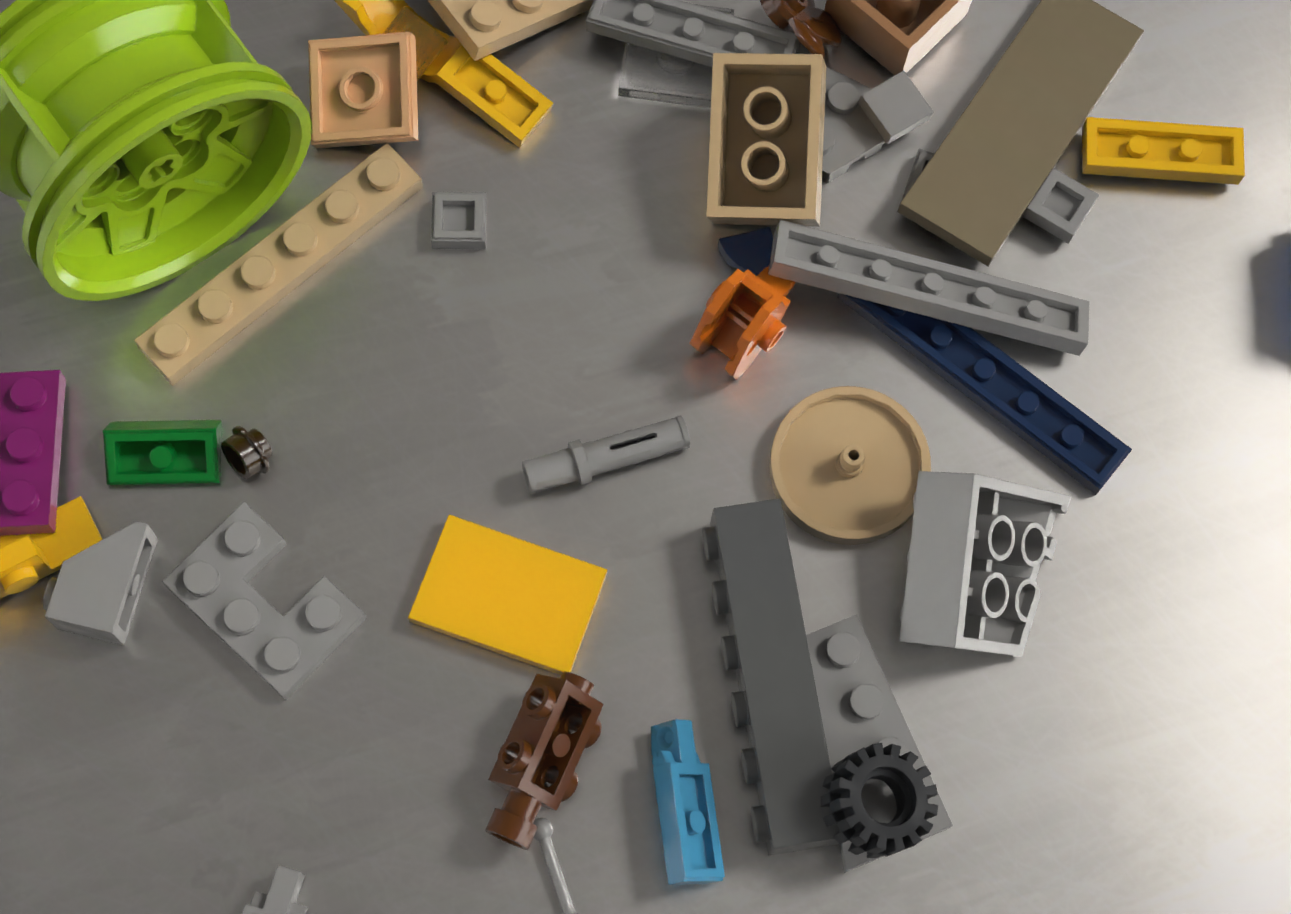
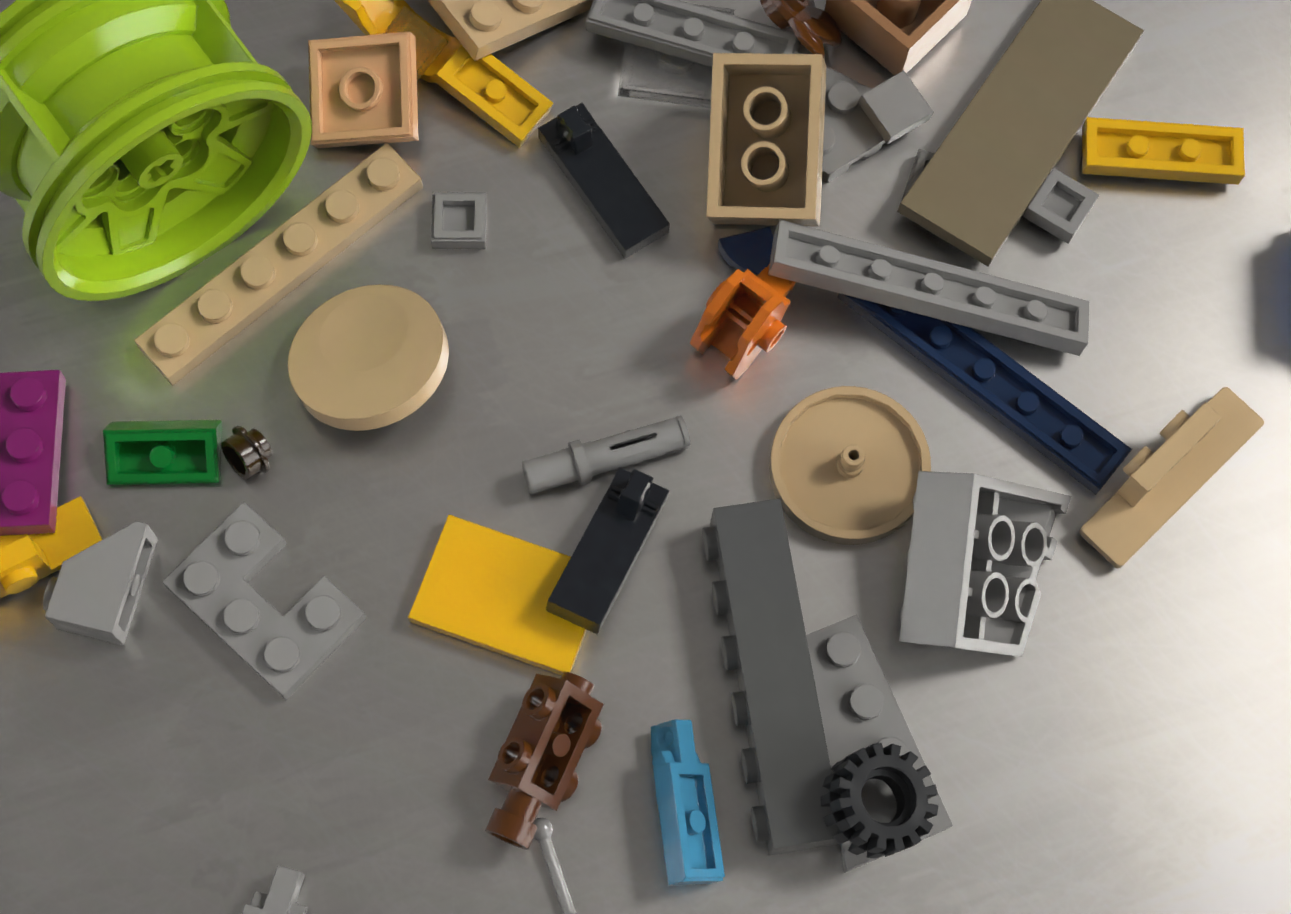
(368, 357): none -> tan piece
(603, 180): none -> black hinge
(608, 550): none -> black hinge
(1171, 475): none -> tan bracket

